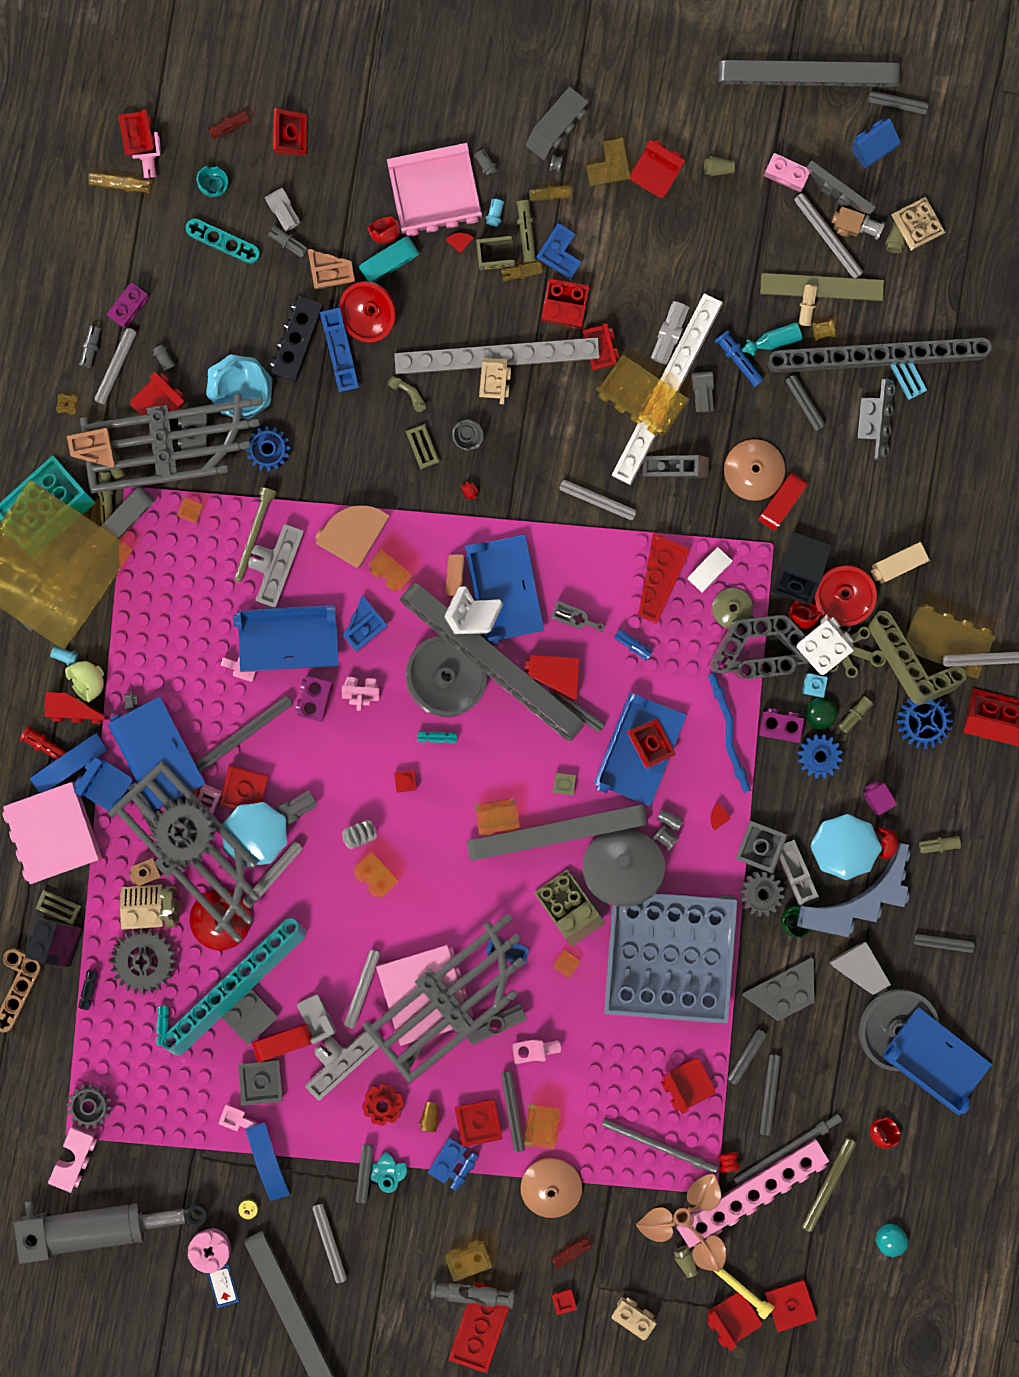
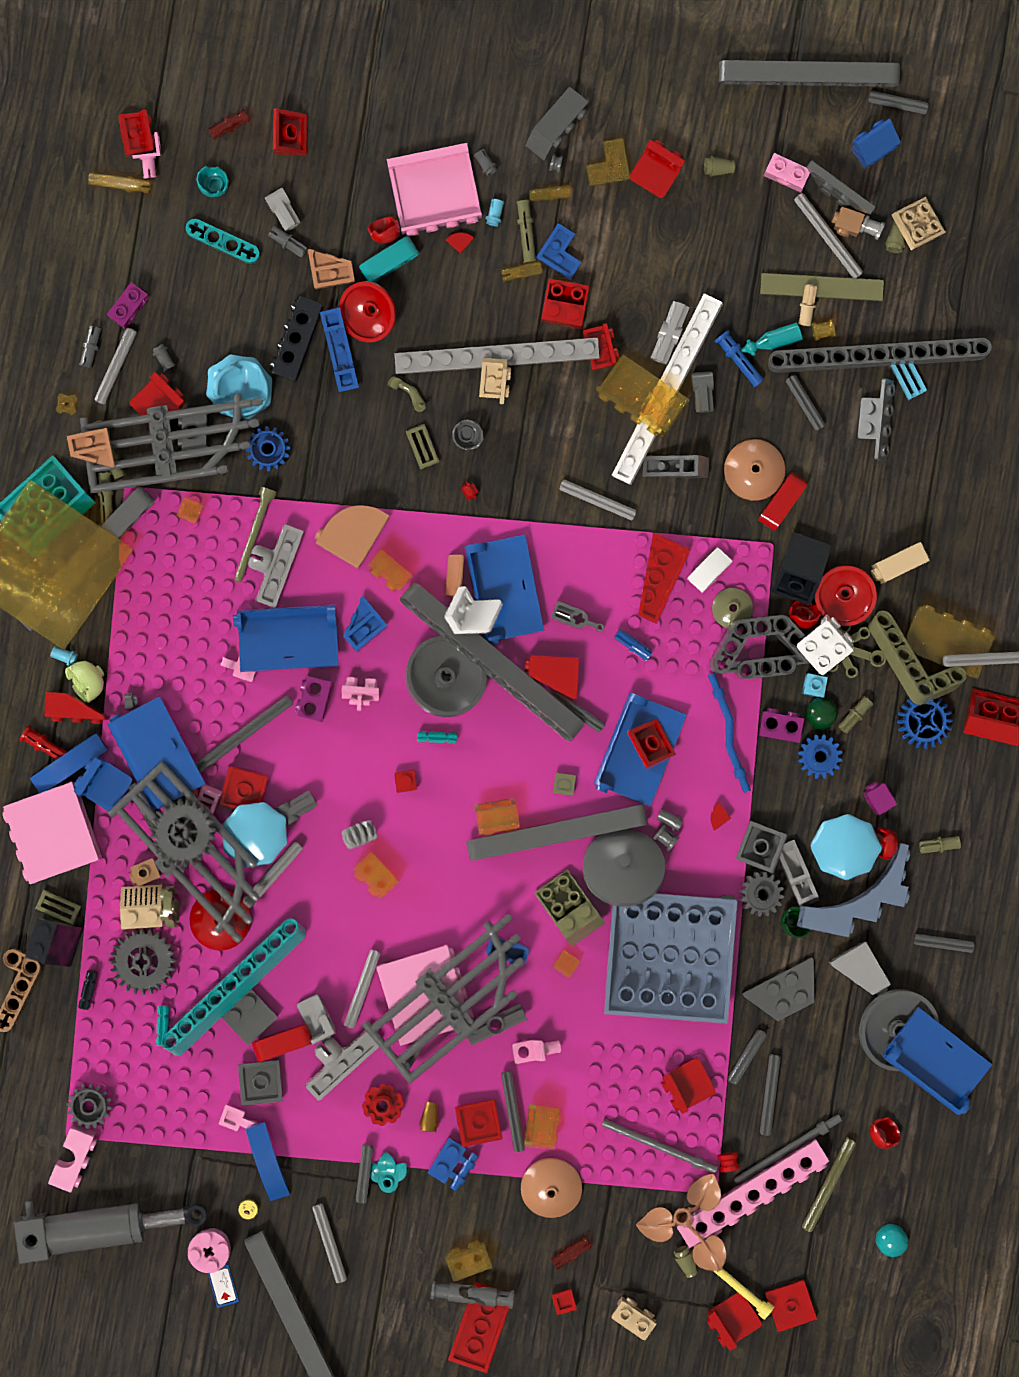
(494, 241): olive piece -> none

